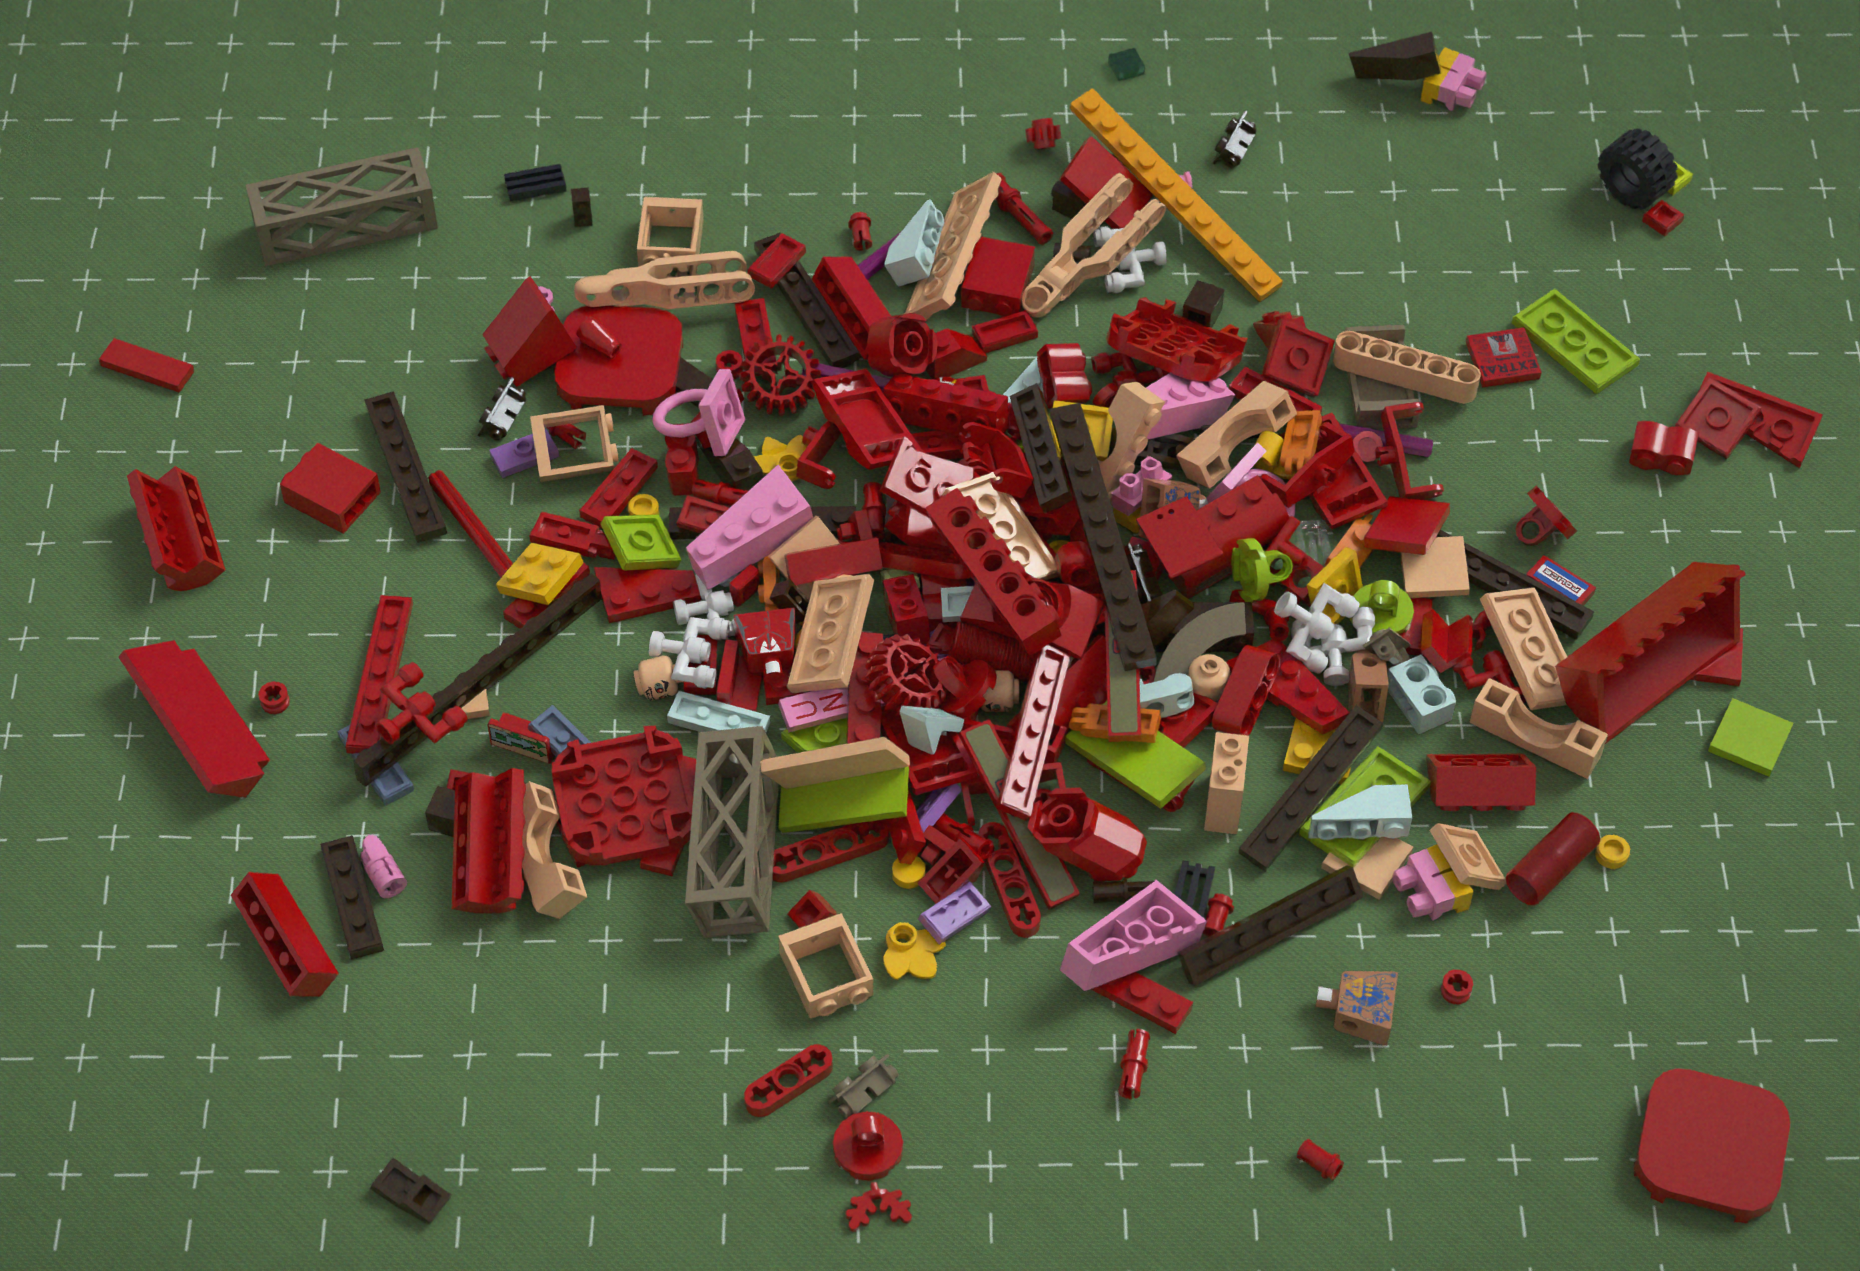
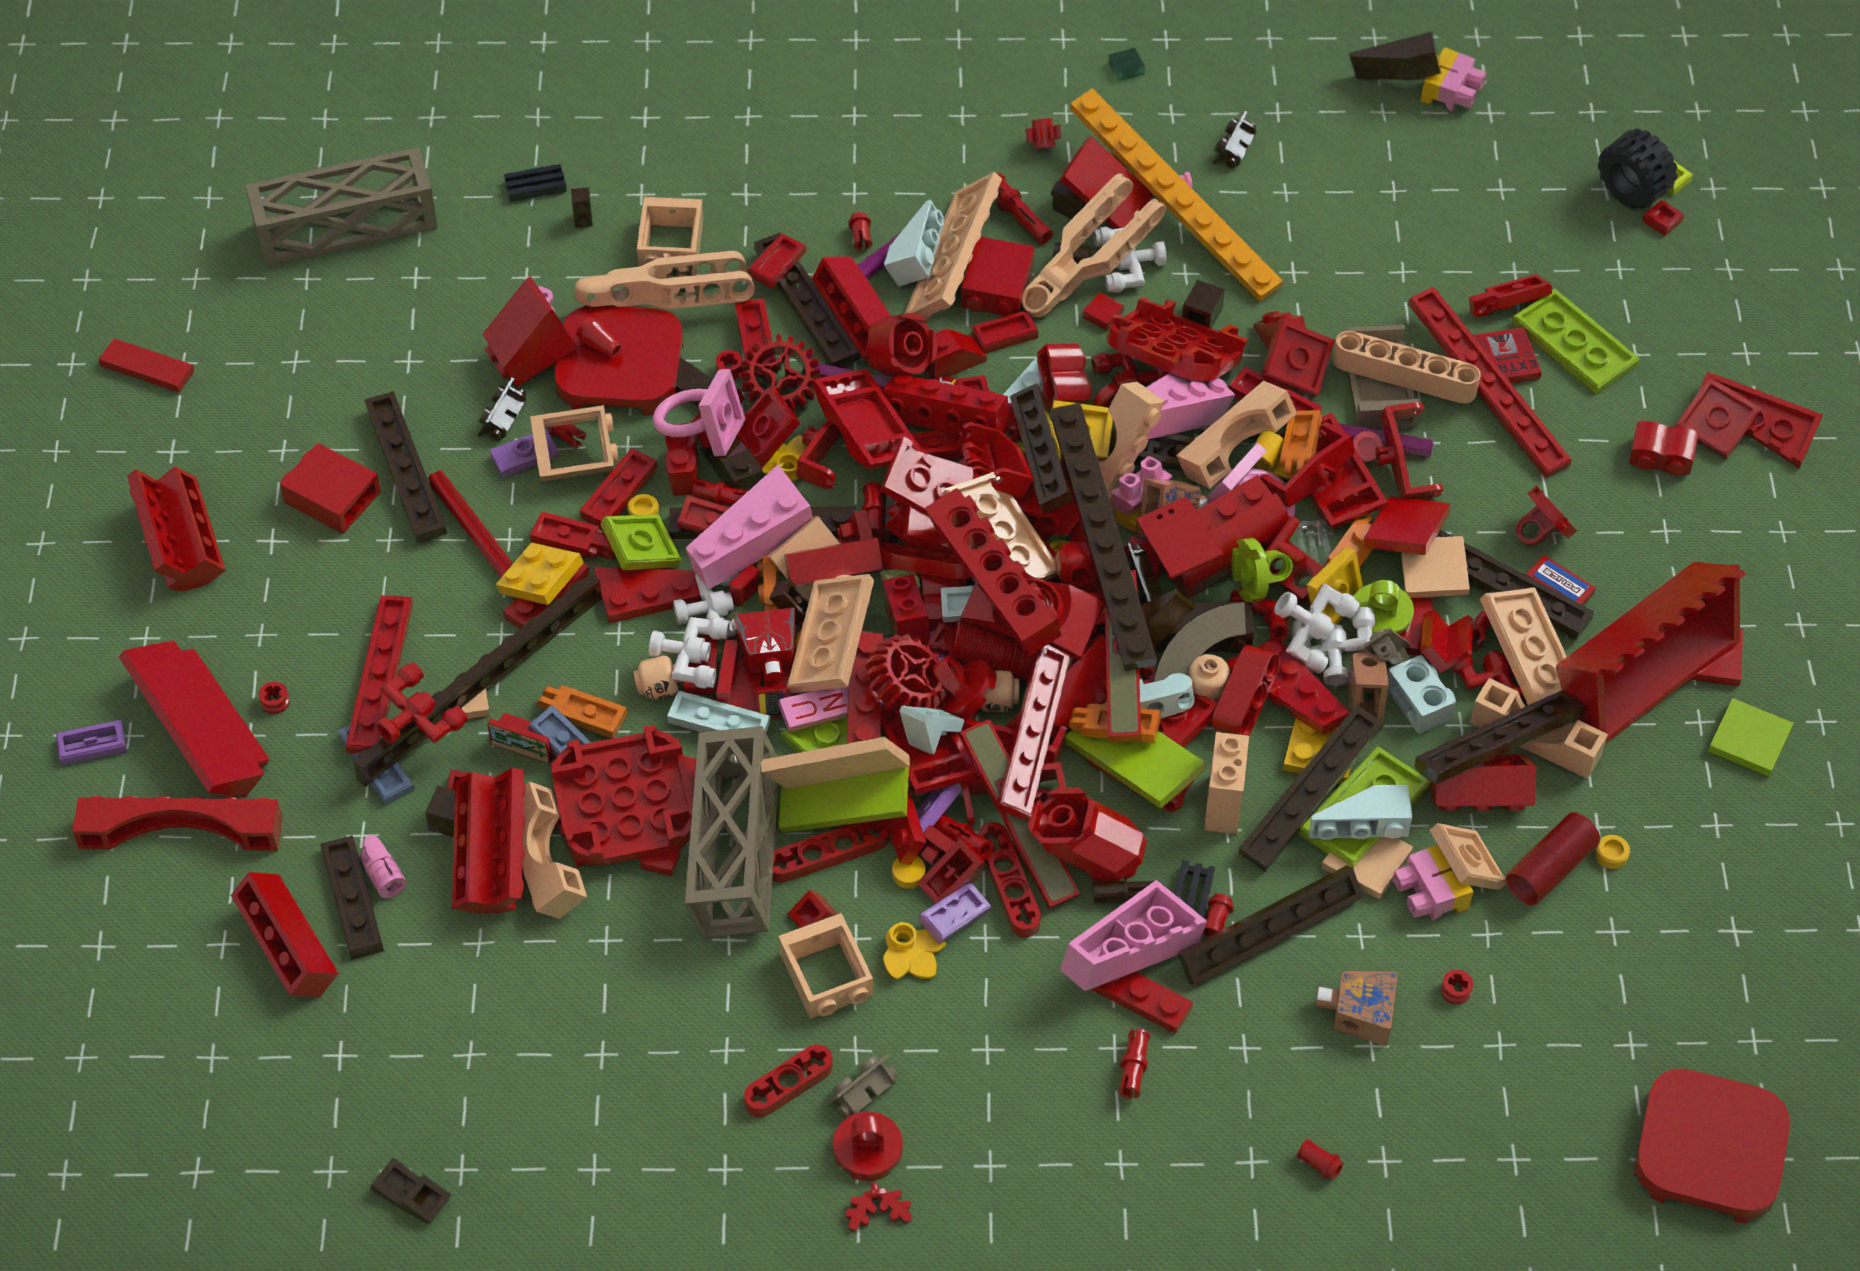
(92, 746): none -> medium lavender tile
(111, 821): none -> red arch
(585, 710): none -> orange hinge
(767, 426): none -> red tile
(768, 699): none -> slope
(1101, 310): none -> red tile
(1493, 385): none -> red tile
(1499, 737): none -> dark brown plate
(1508, 294): none -> red hinge

